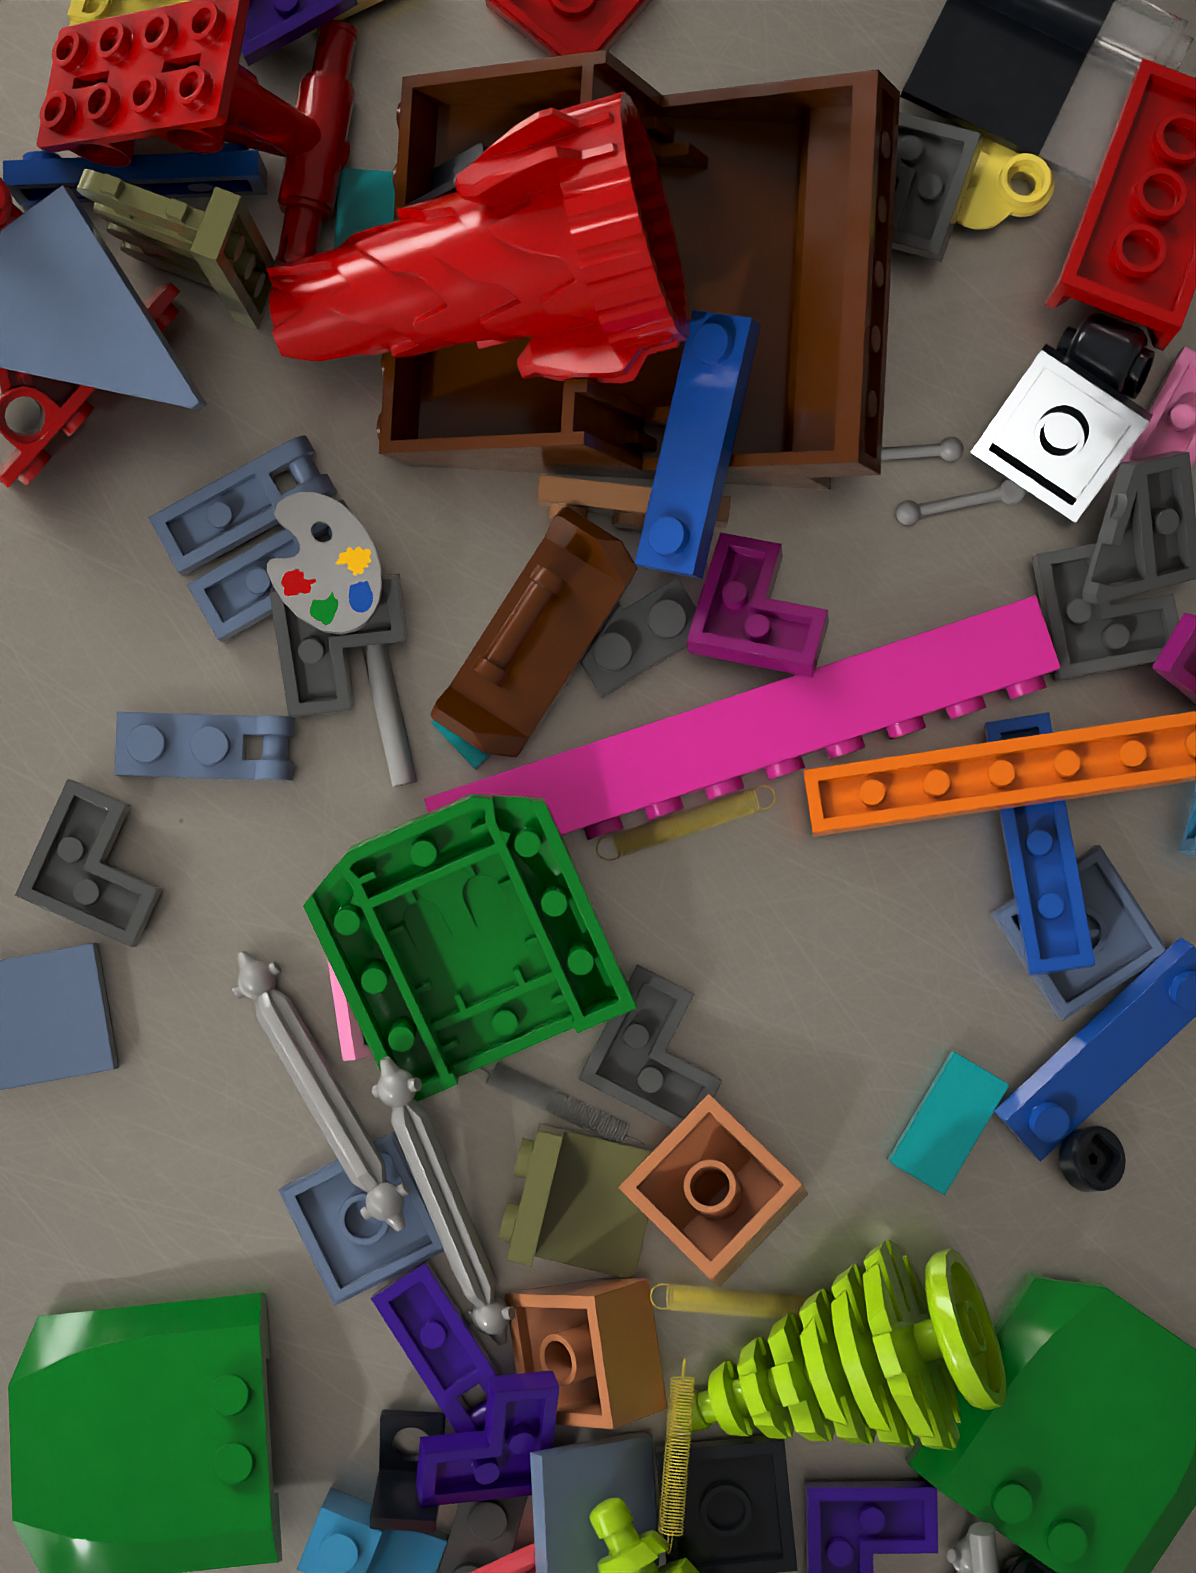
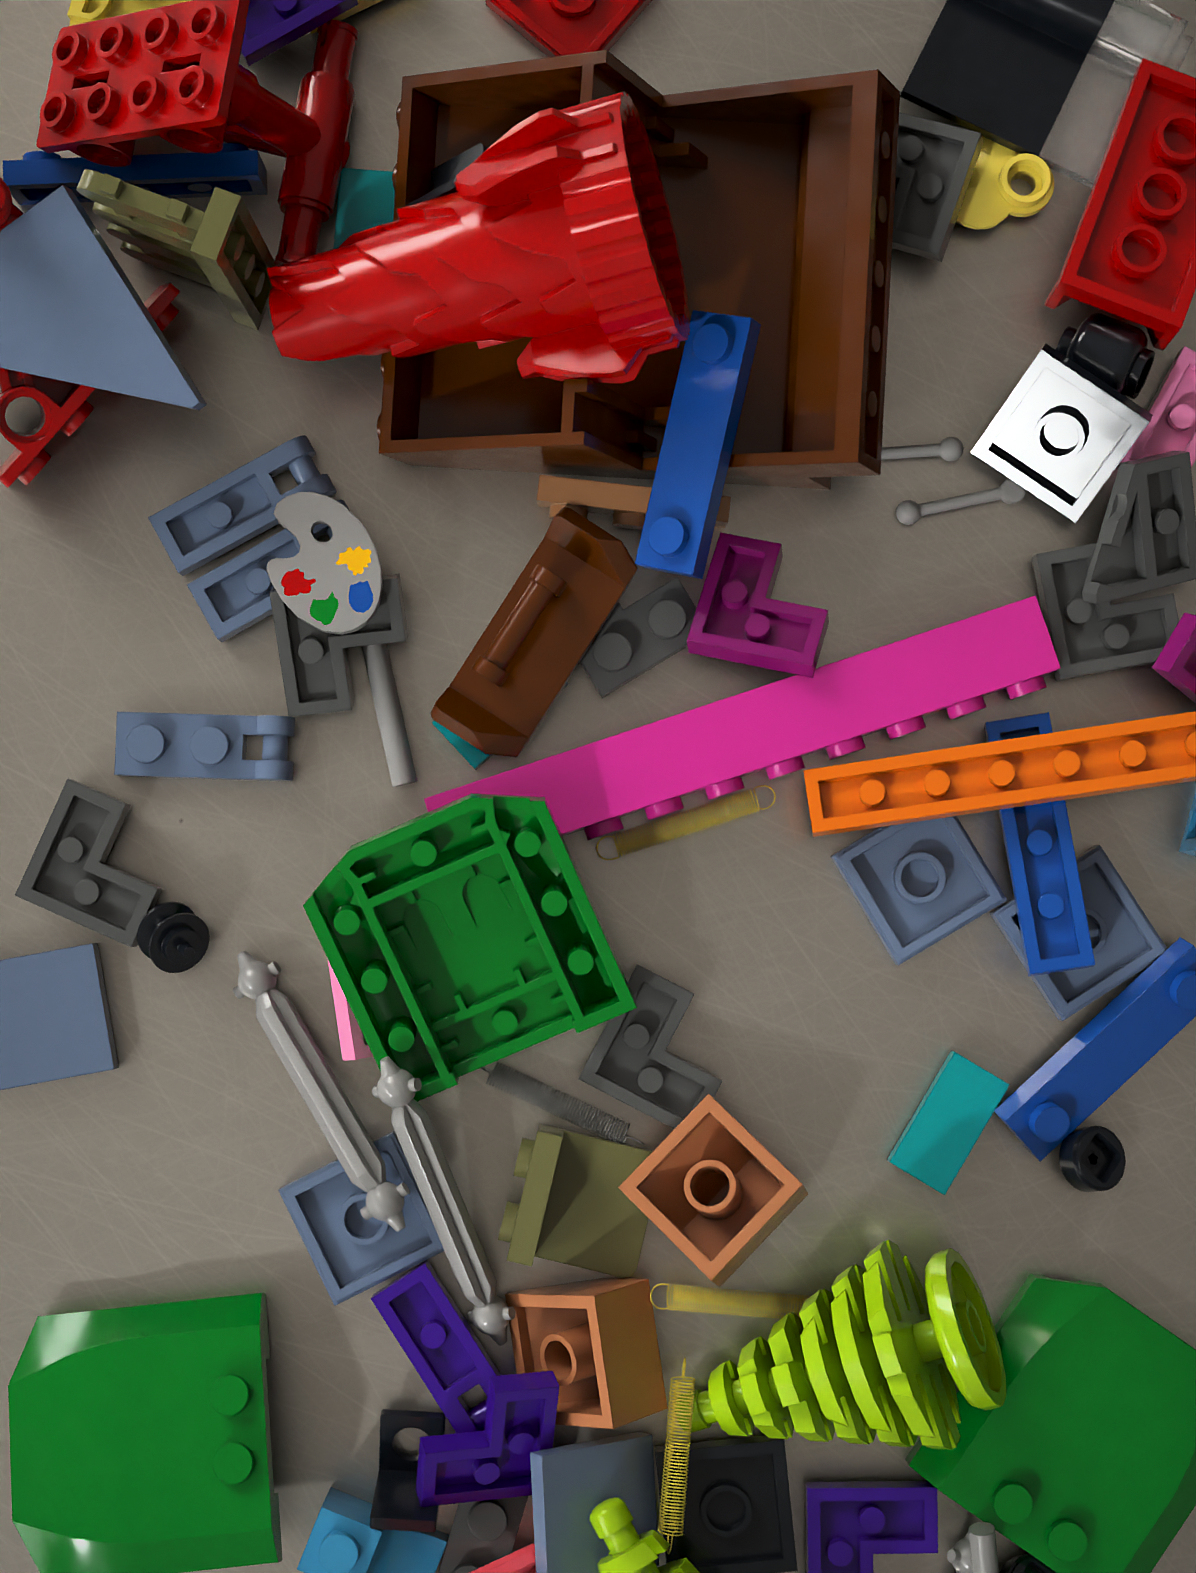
(173, 937): none -> black wheel
(918, 882): none -> sand blue tile

